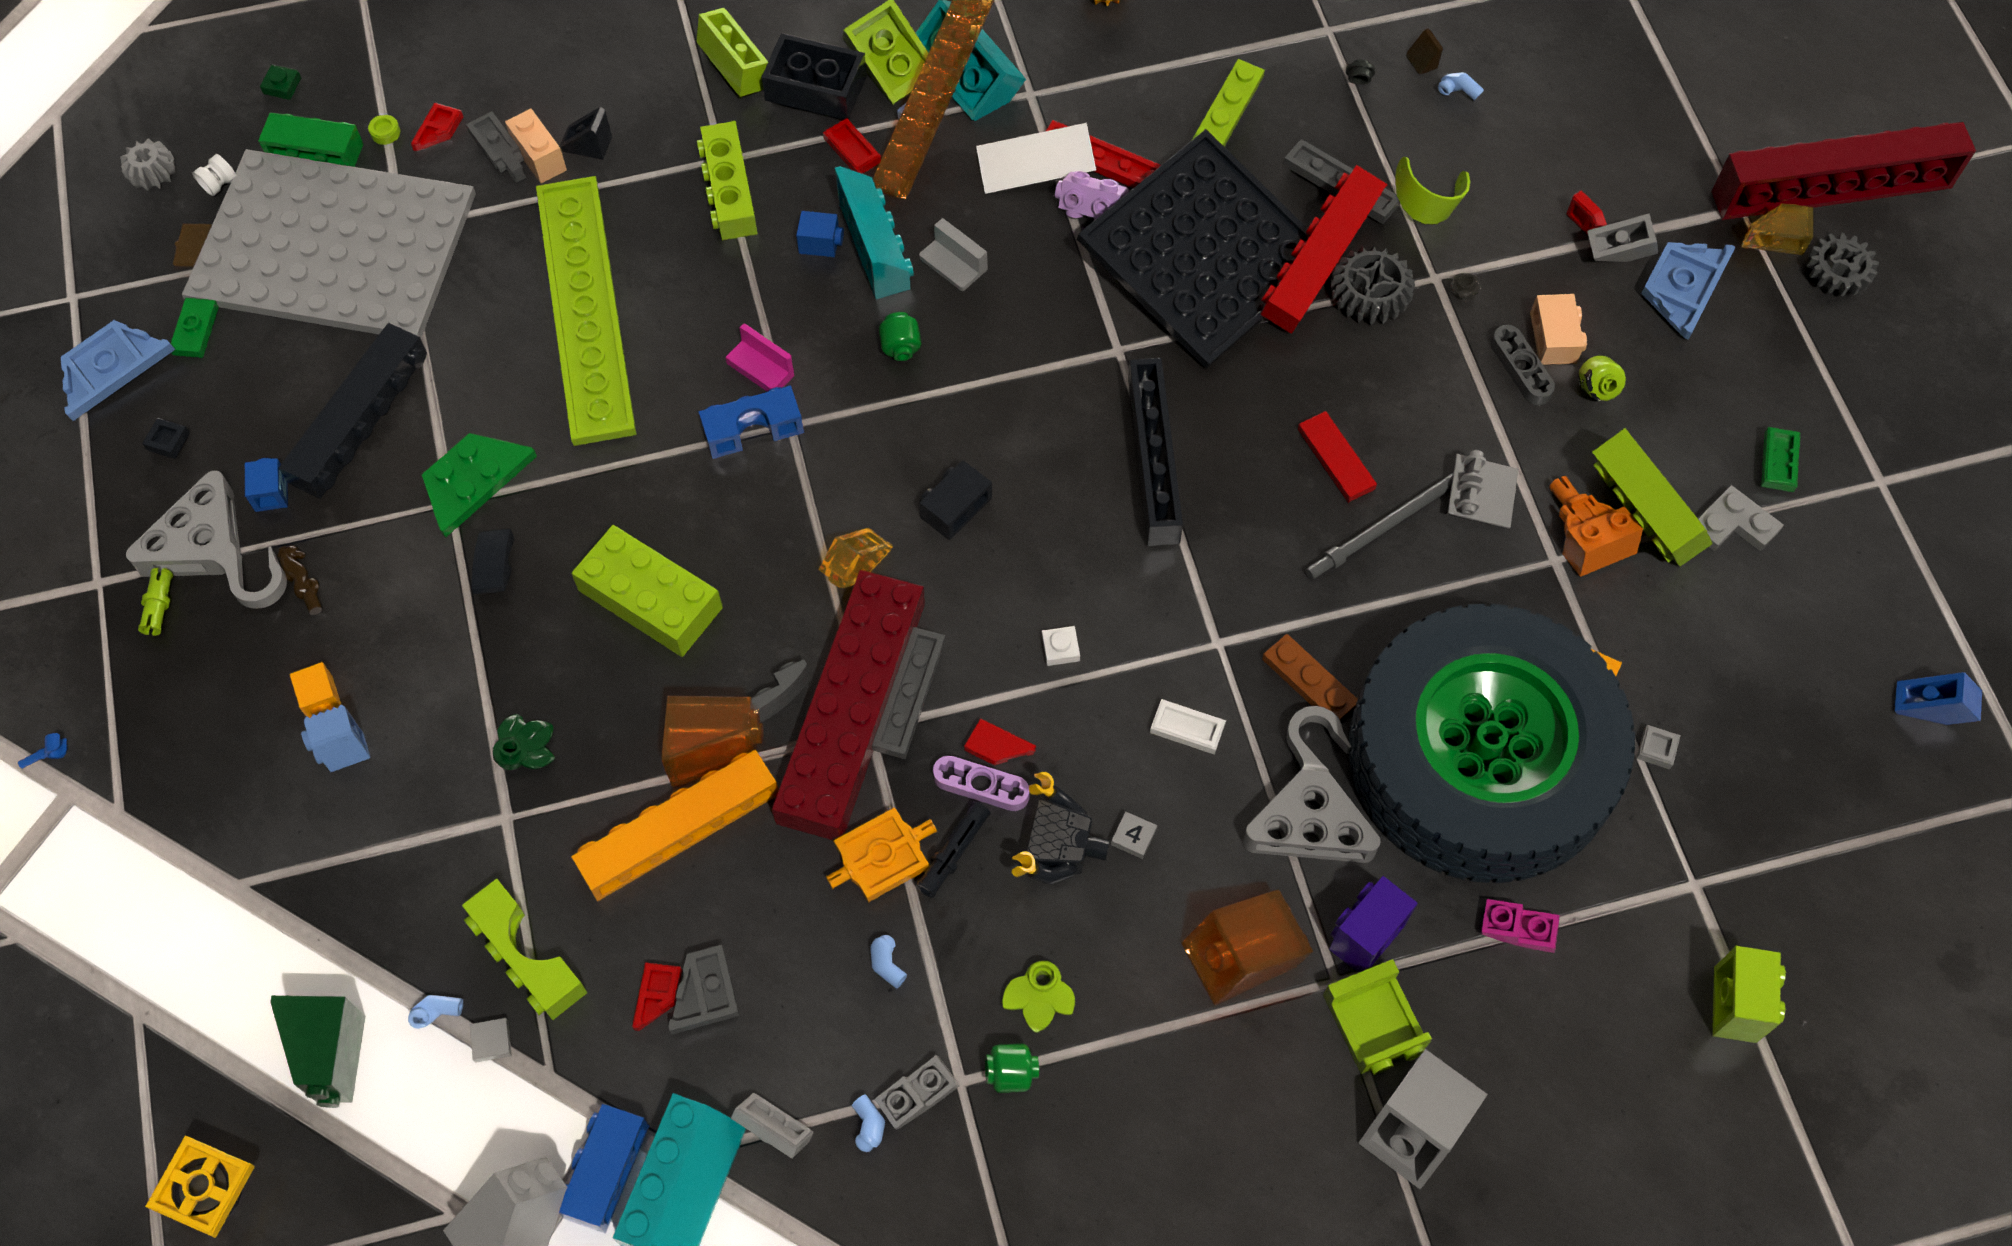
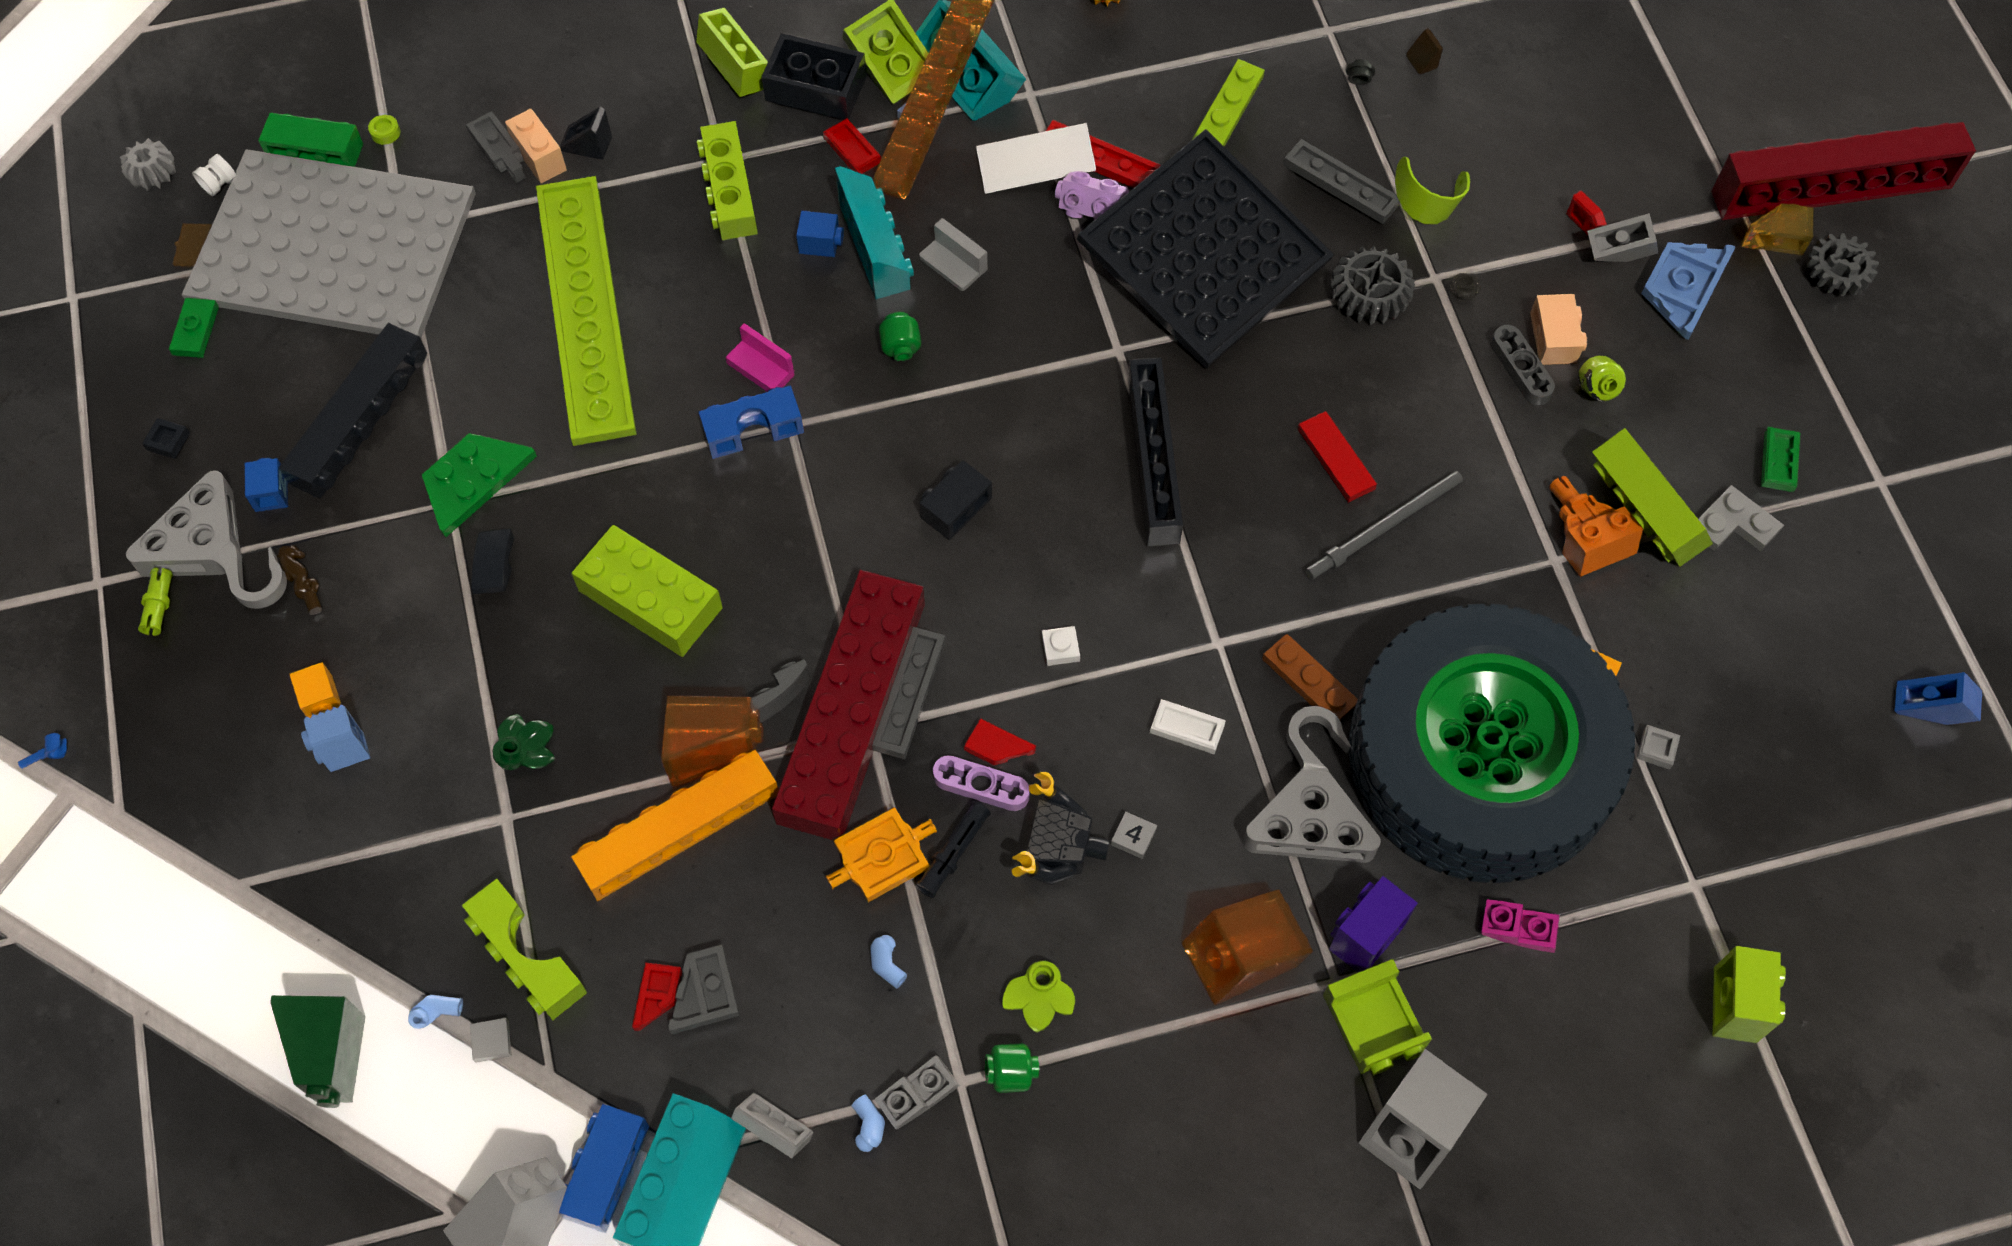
(106, 364): medium blue wing -> none
(204, 1190): yellow piece -> none
(280, 82): dark green plate -> none
(437, 127): red tile -> none
(853, 553): clear yellow slope -> none
(1323, 248): red brick -> none
(1458, 82): light blue arm -> none
(1482, 490): light grey hinge -> none

